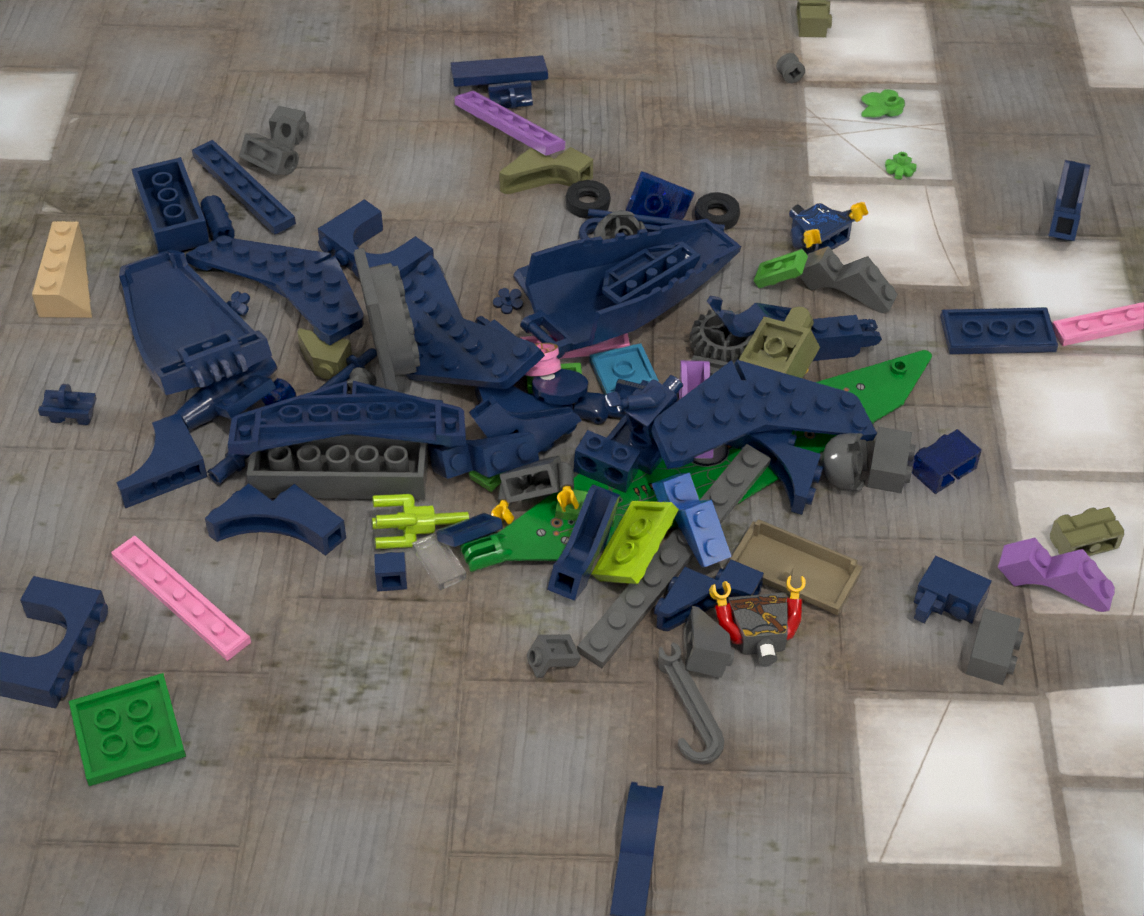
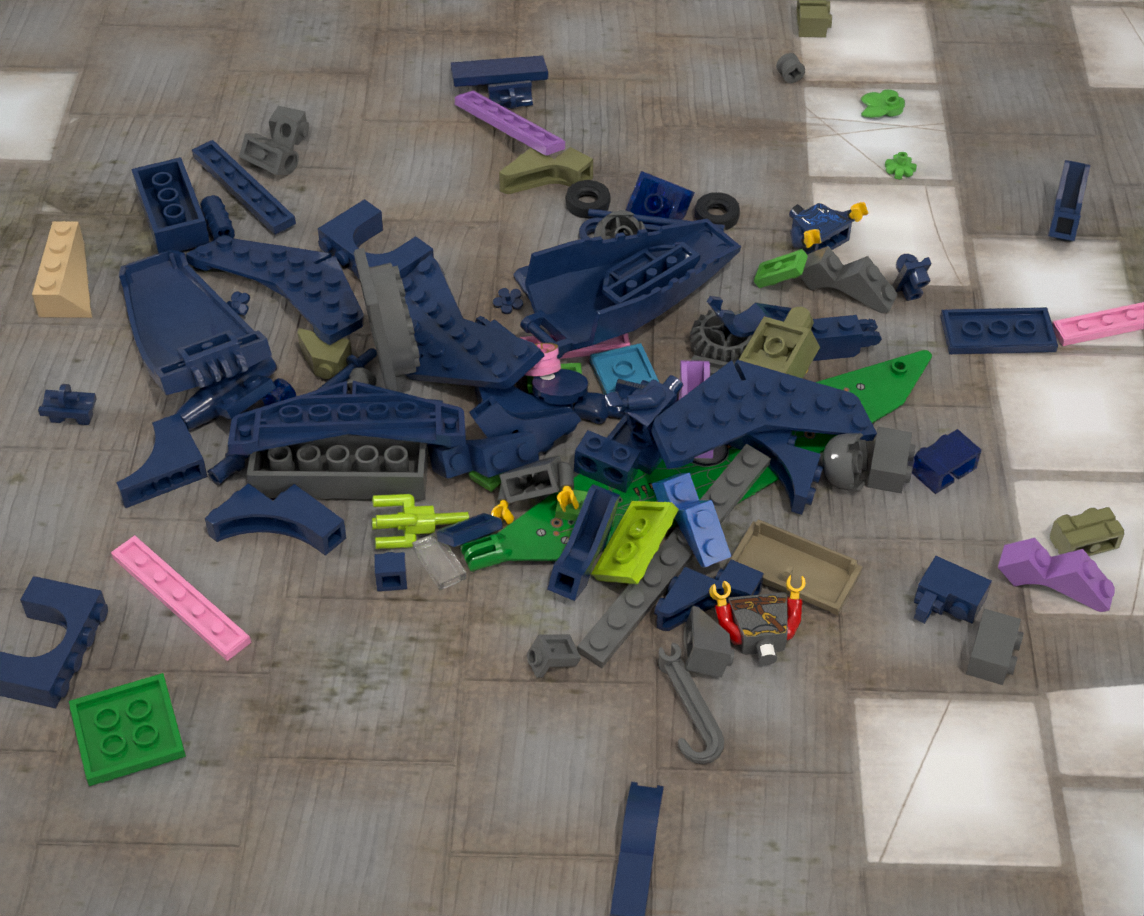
(911, 276): none -> dark blue hips

